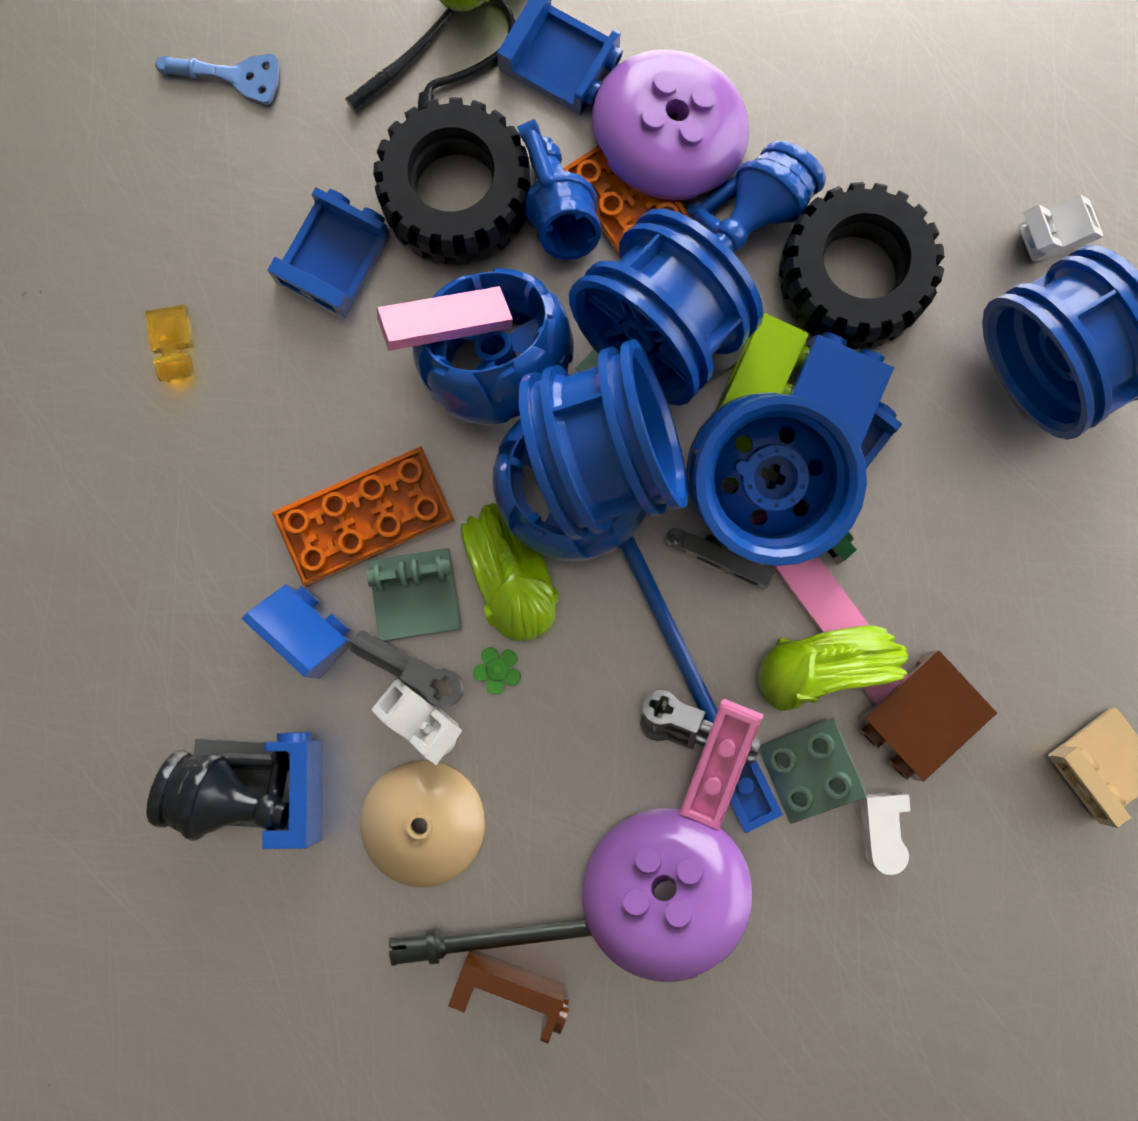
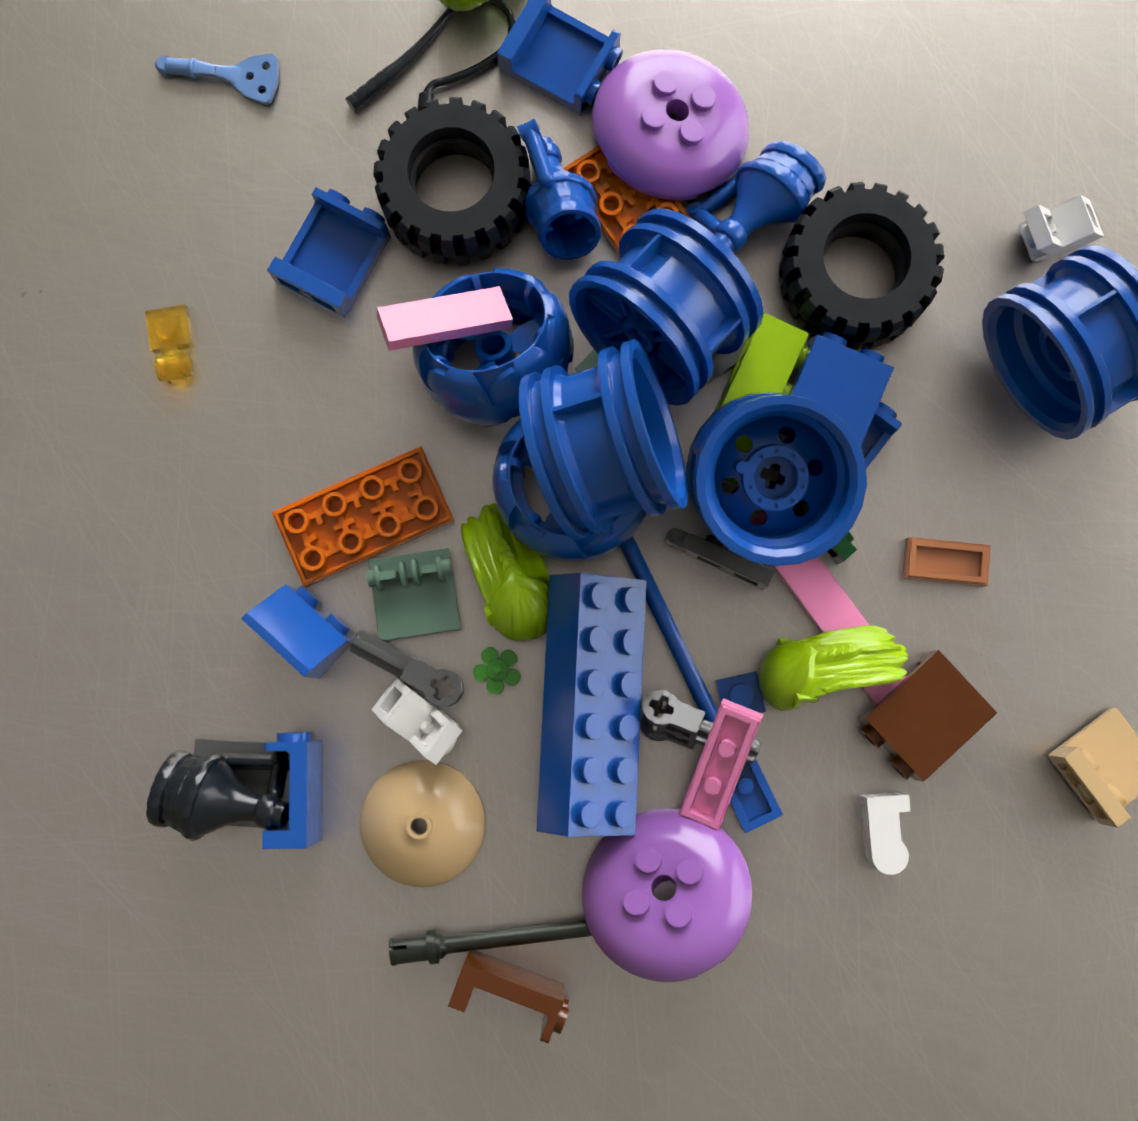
(591, 705): none -> blue brick
(742, 690): none -> blue plate
(812, 770): sand green hinge -> none
(946, 562): none -> nougat tile

